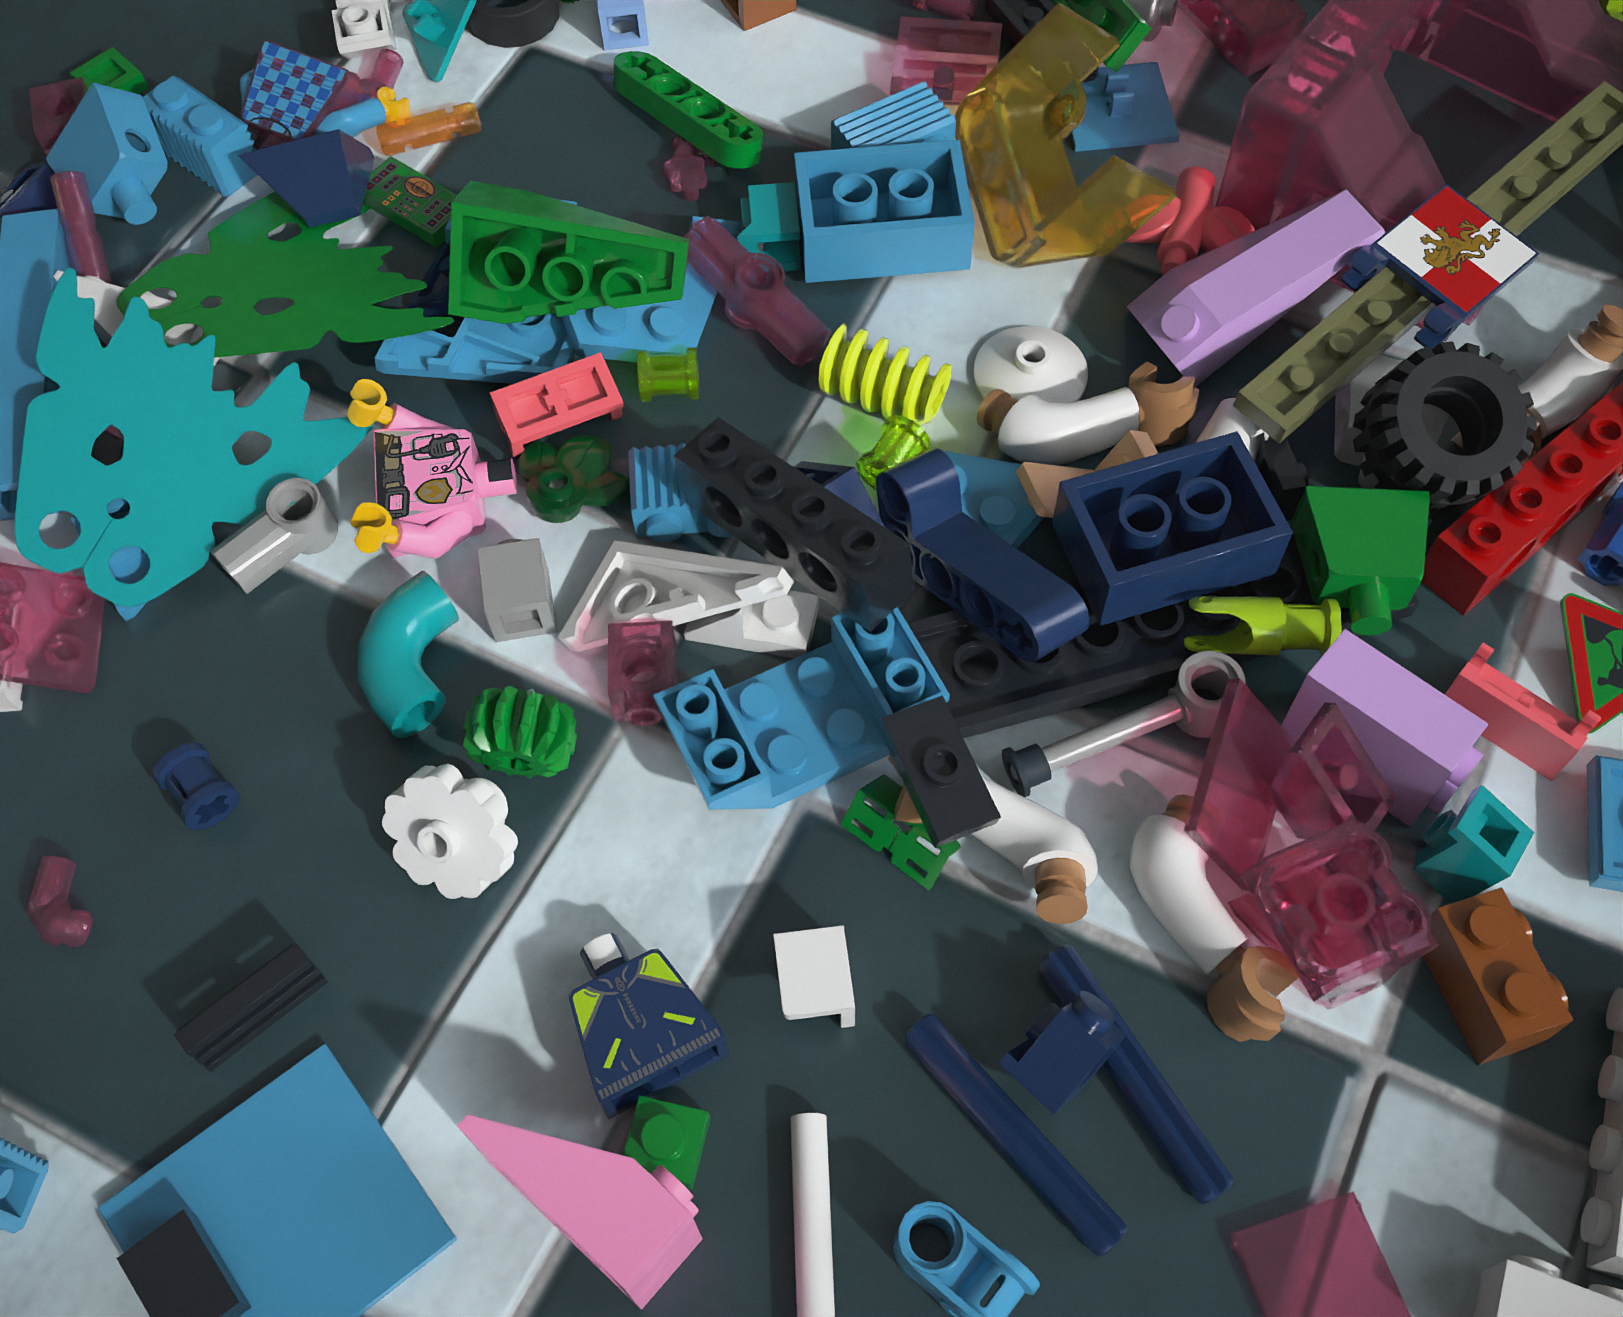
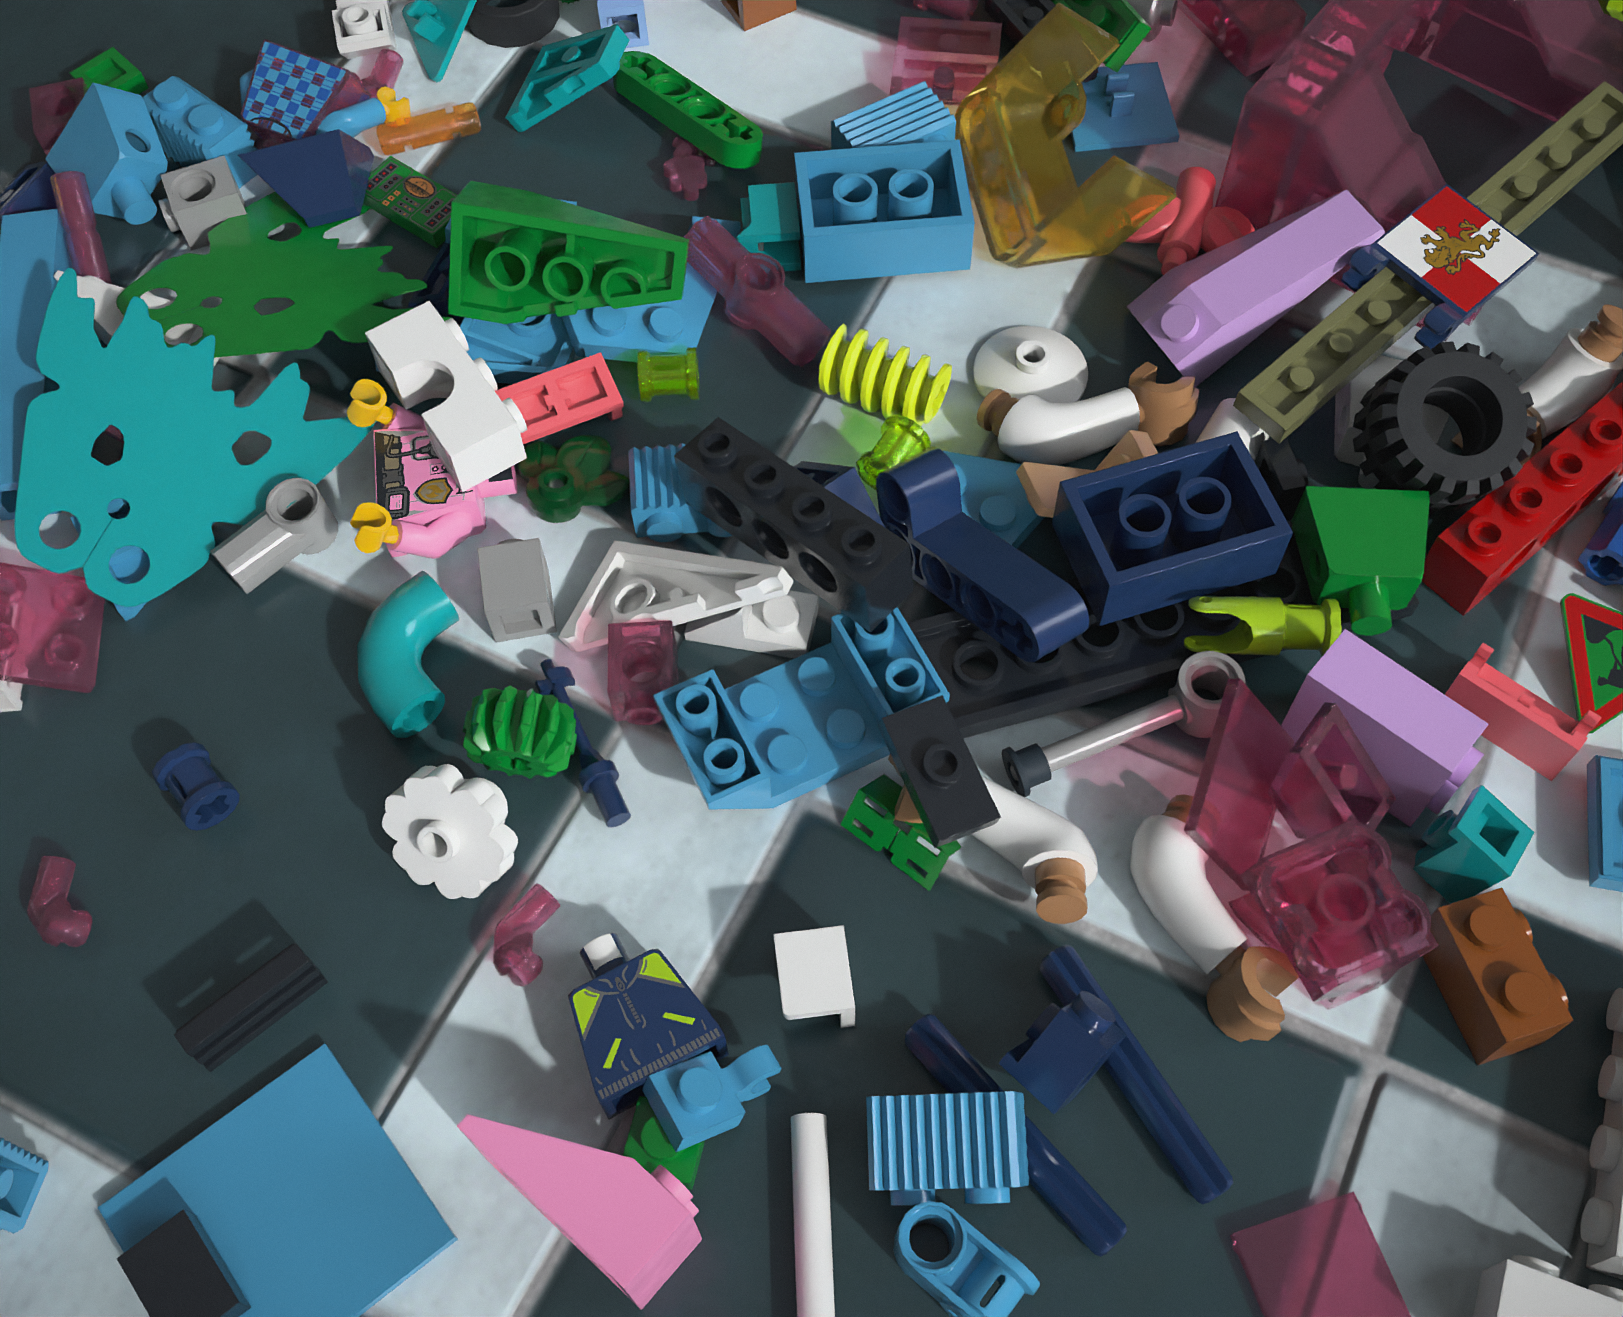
(200, 199): none -> light grey brick
(473, 427): none -> white arch
(515, 933): none -> clear pink arm
(566, 73): none -> teal wing
(597, 774): none -> dark blue piece
(704, 1100): none -> dark azure plate
(947, 1144): none -> dark azure brick

